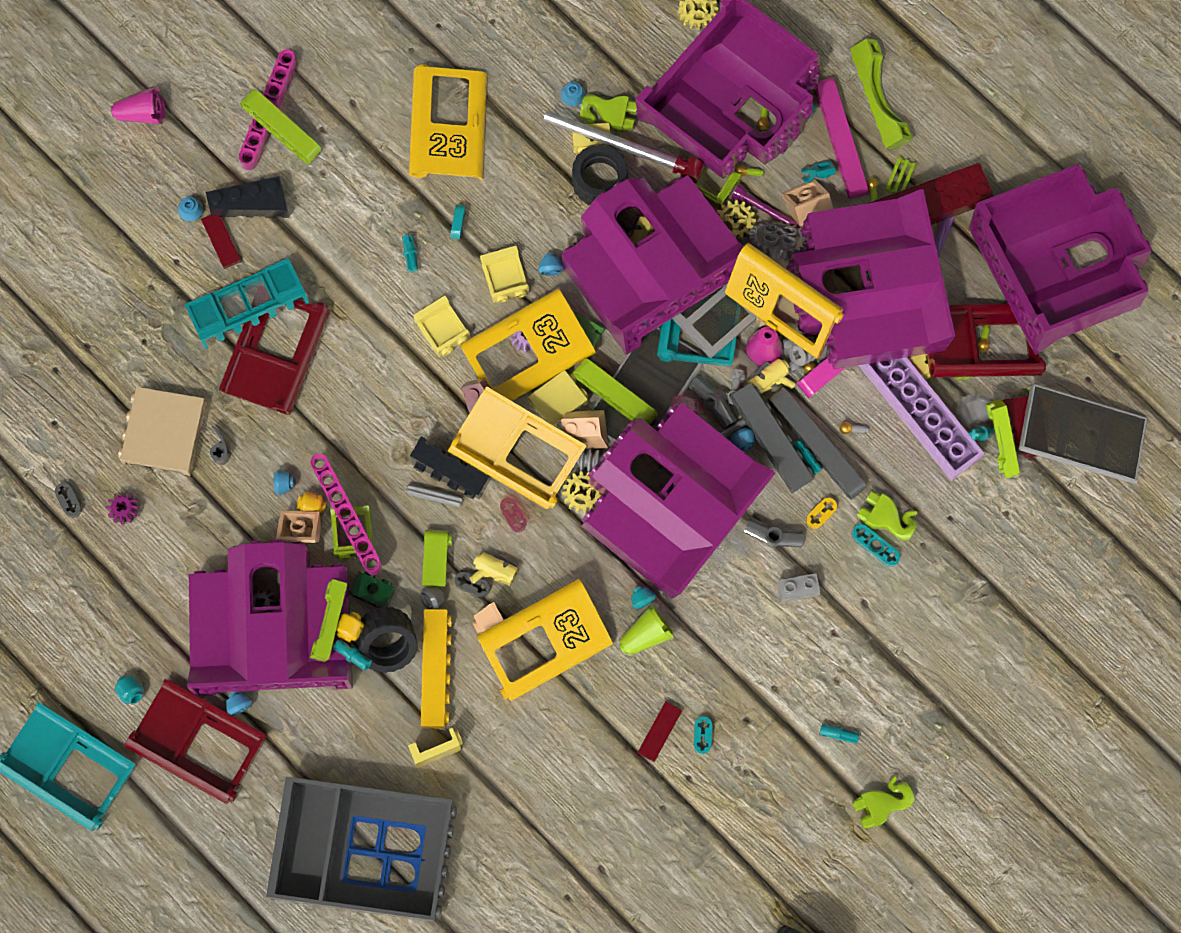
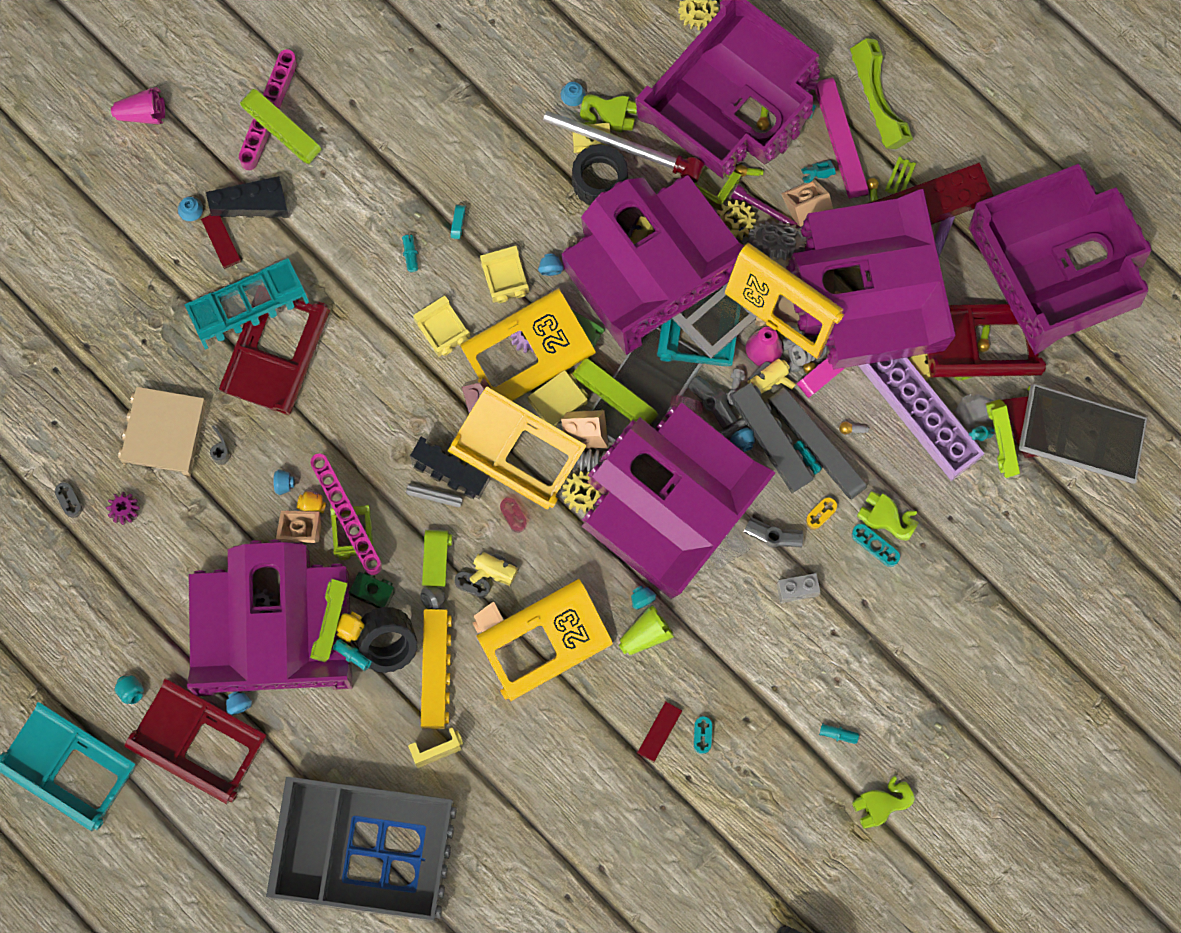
(447, 147): yellow piece -> none

